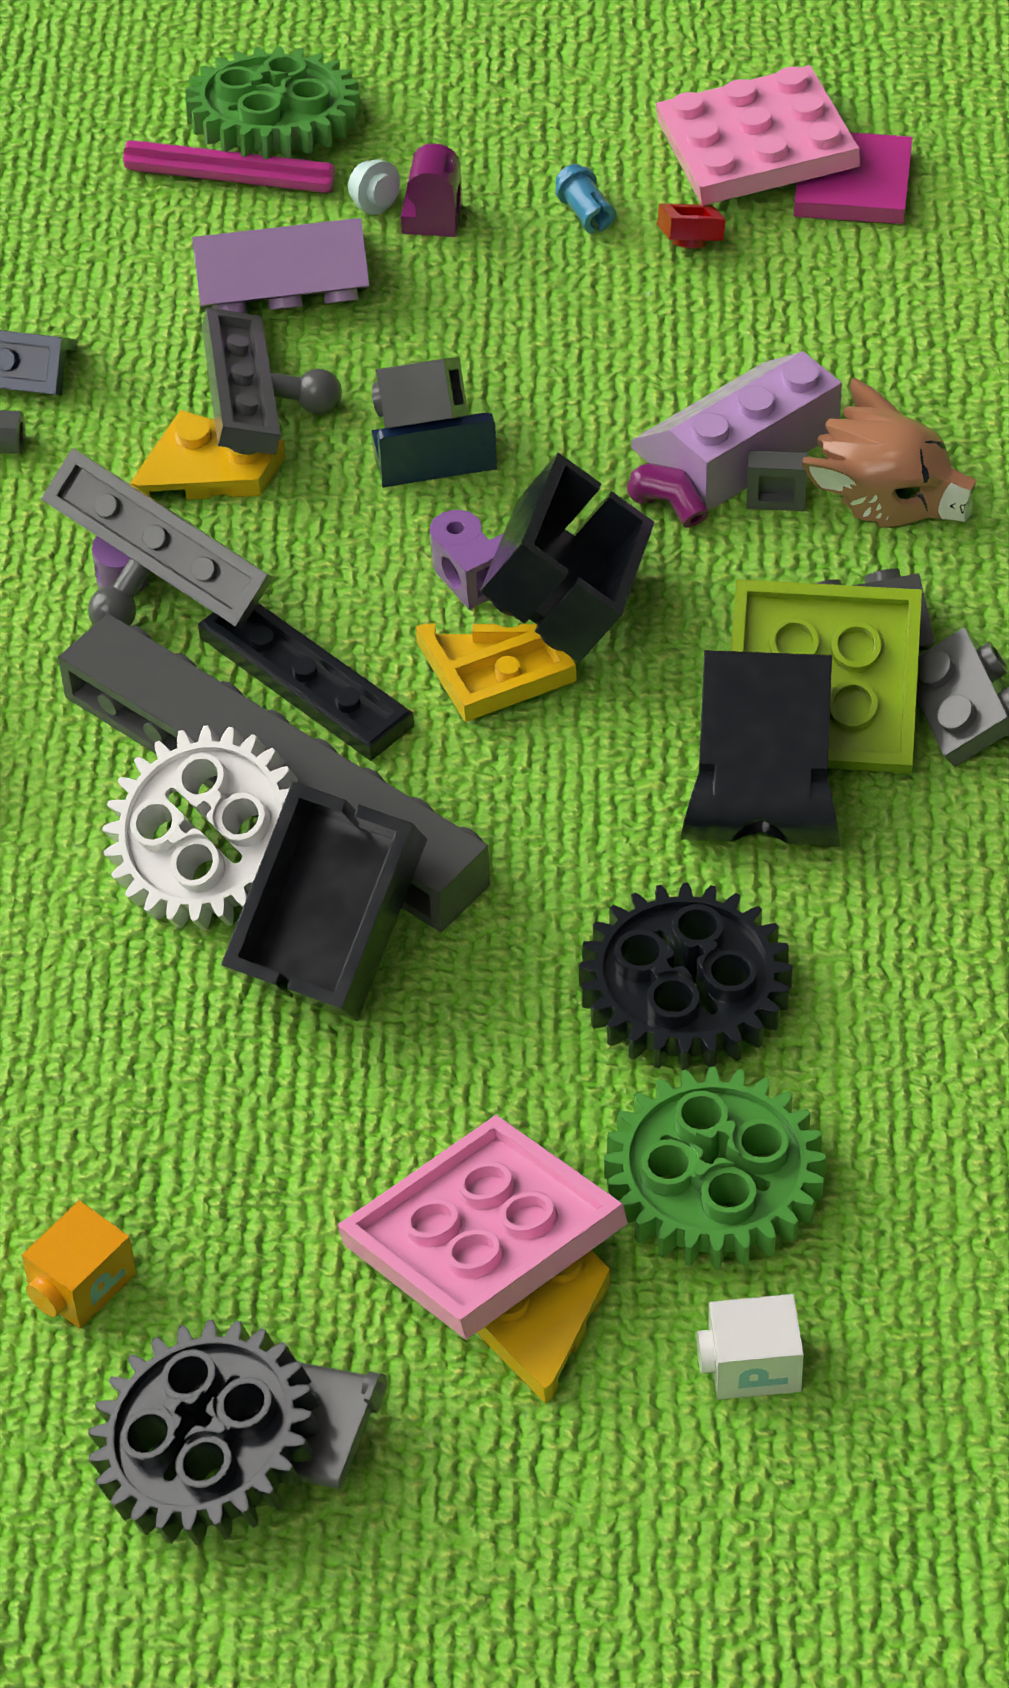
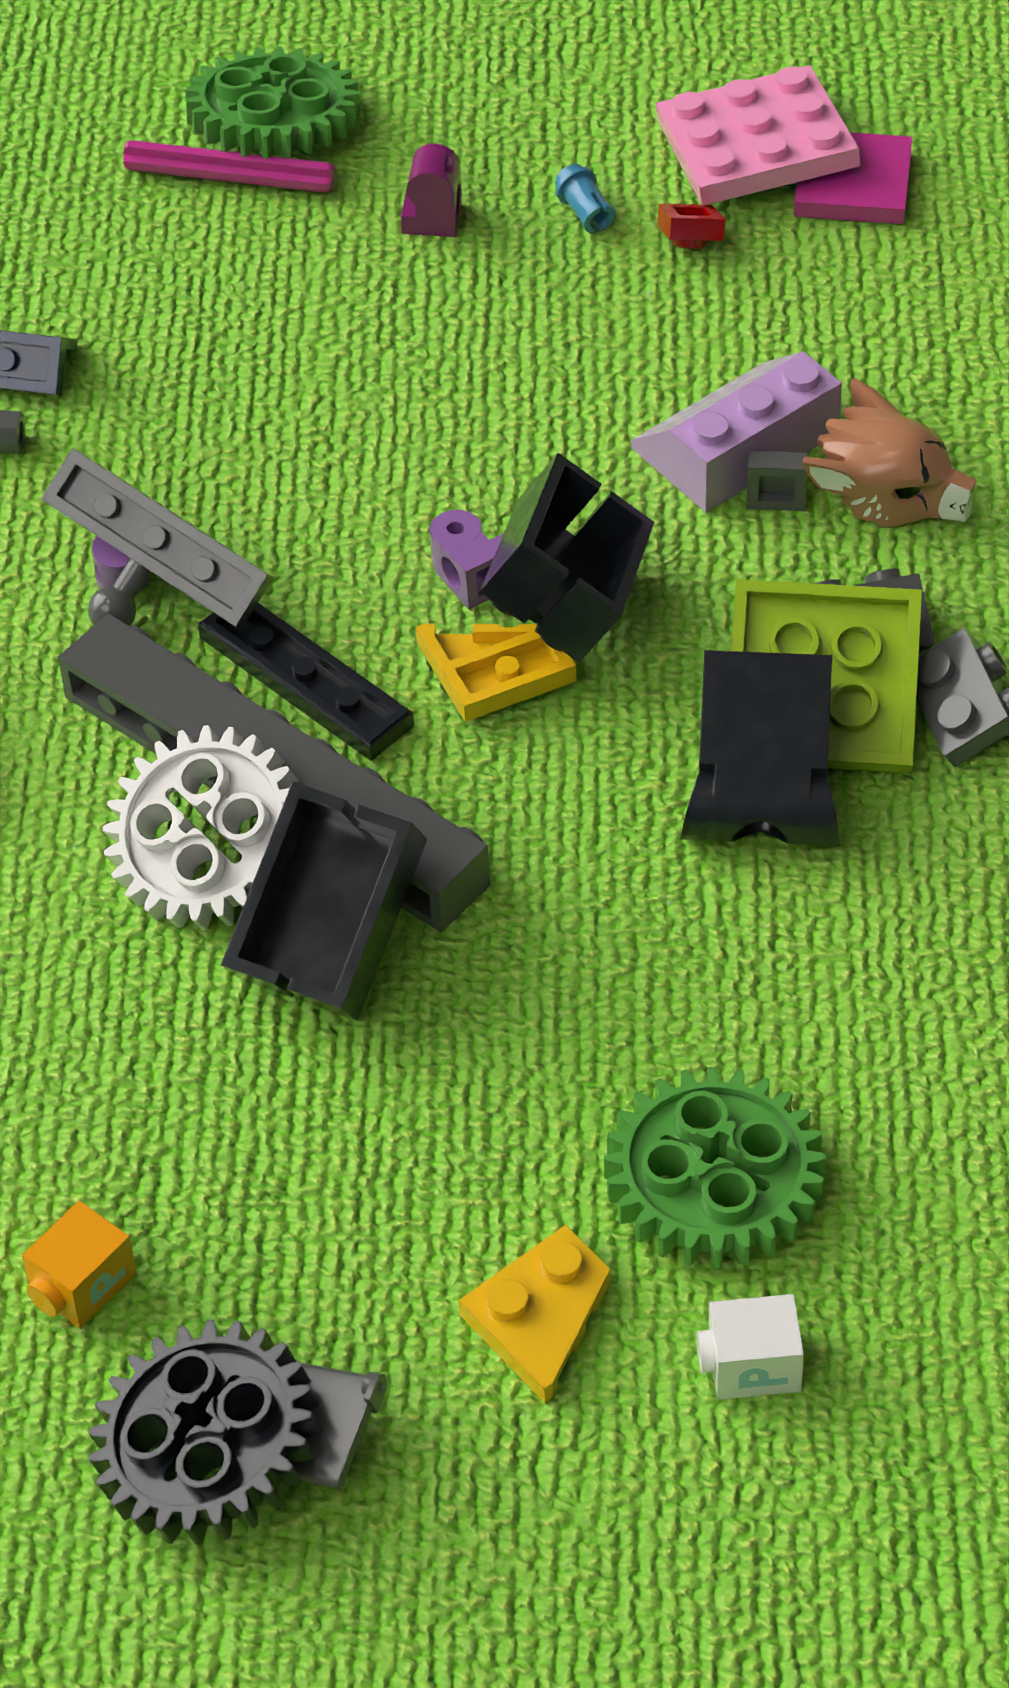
(193, 462): yellow wing -> none
(246, 389): dark grey plate -> none
(281, 265): lavender slope -> none
(374, 186): light aqua plate -> none
(420, 392): dark grey slope -> none
(435, 449): panel -> none
(482, 1226): bright pink plate -> none
(633, 982): black gear -> none
(669, 484): magenta arm -> none

